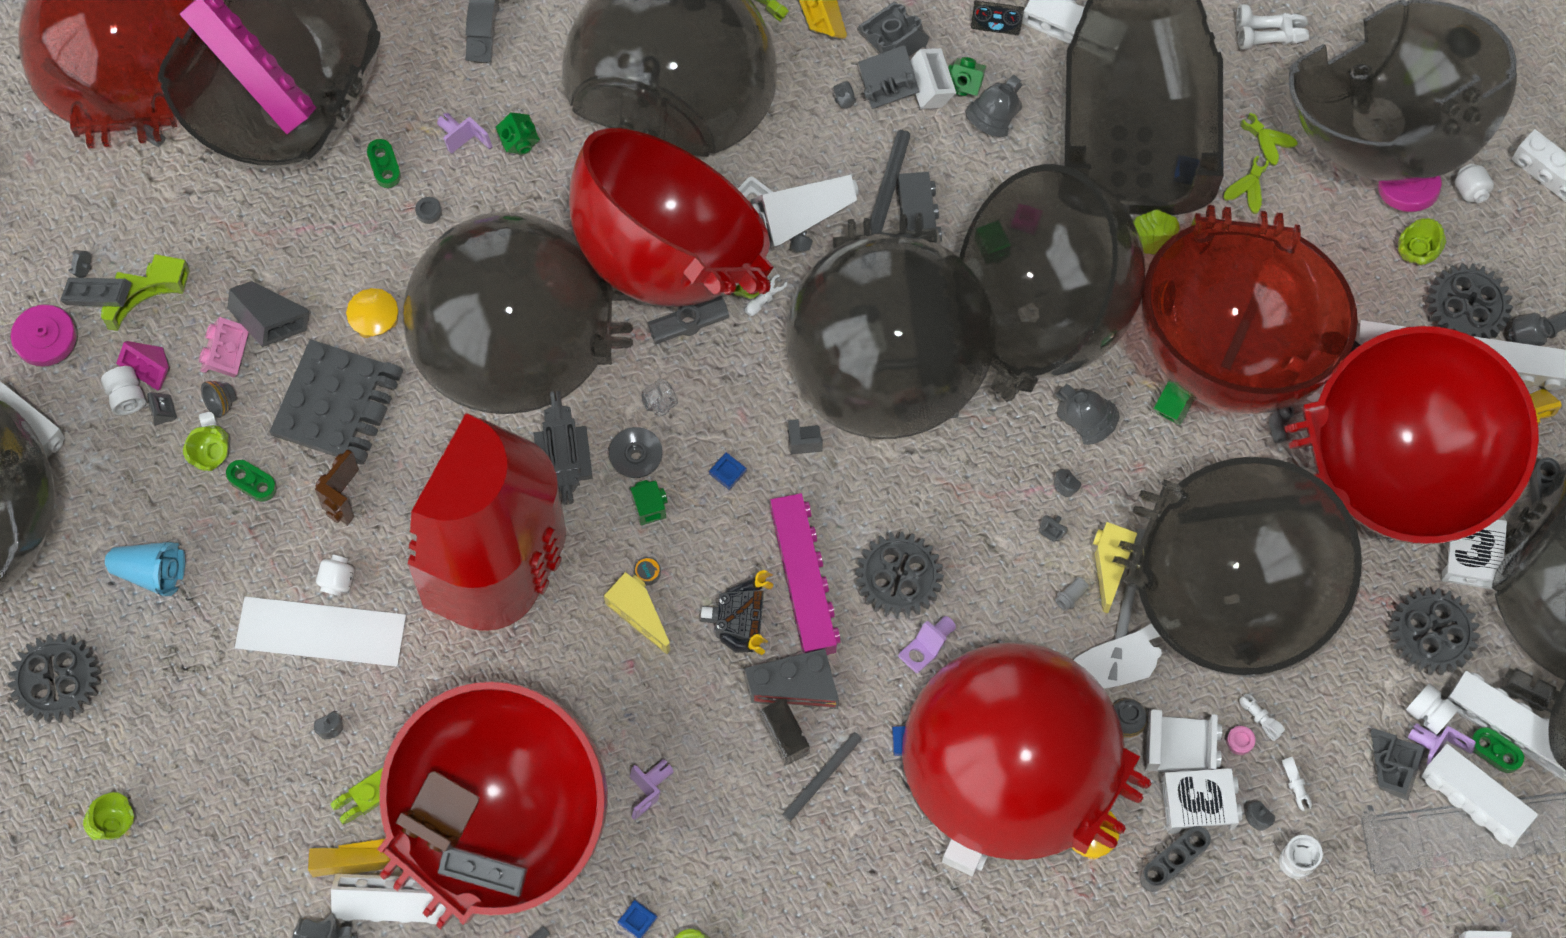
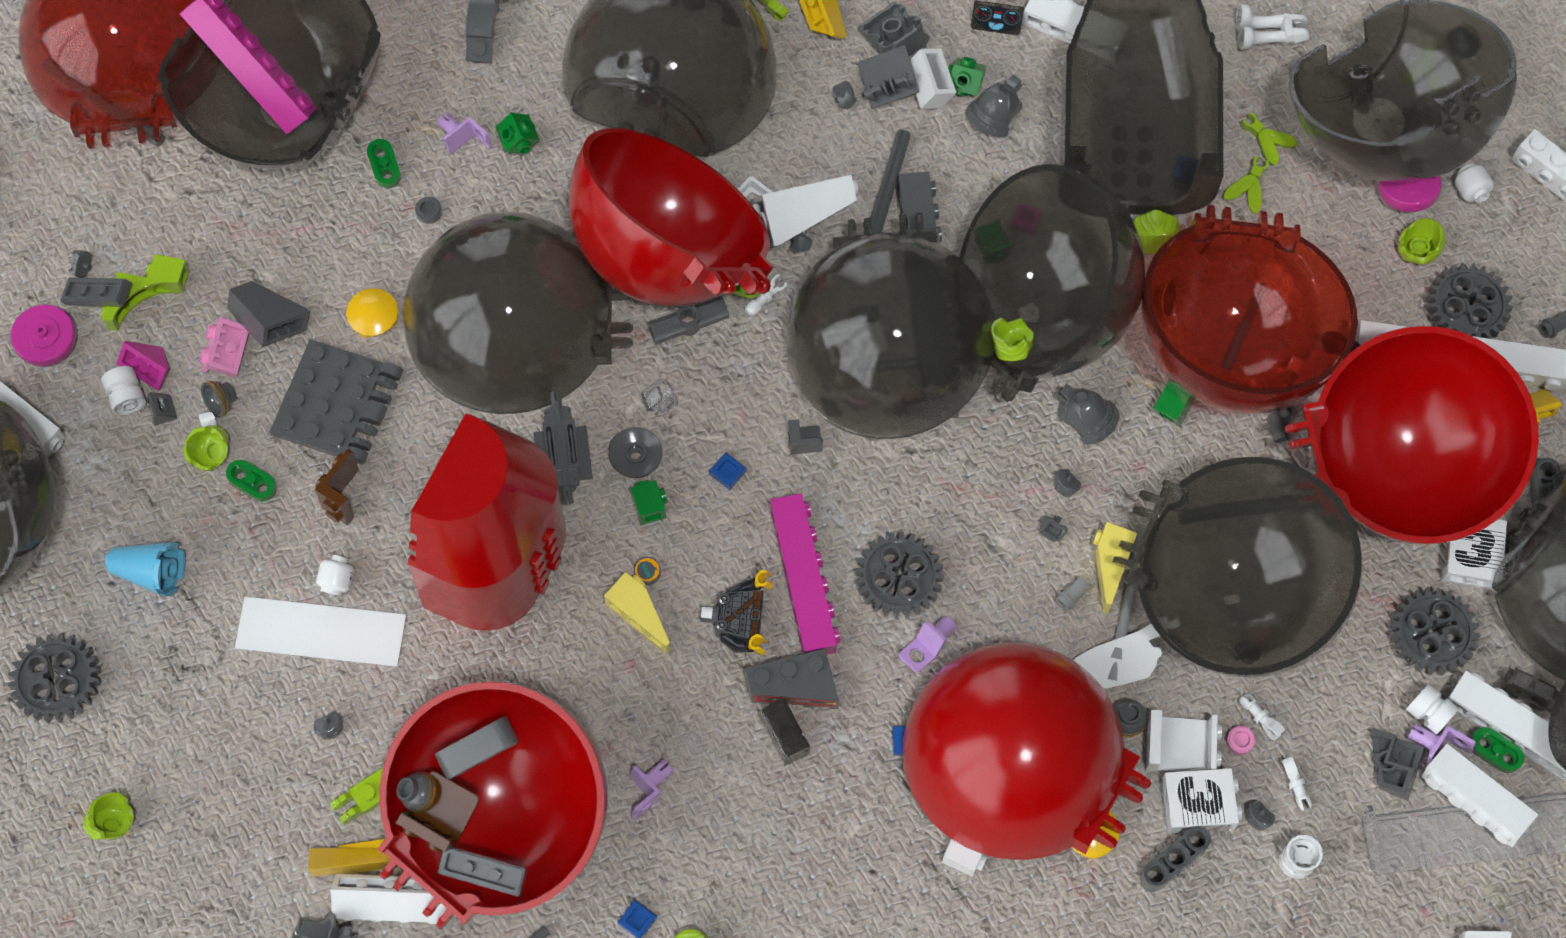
(417, 791): none -> dark grey piece
(477, 748): none -> beam
(822, 777): dark grey bar -> none
(1012, 339): none -> lime hair
(1530, 329): dark grey head -> none

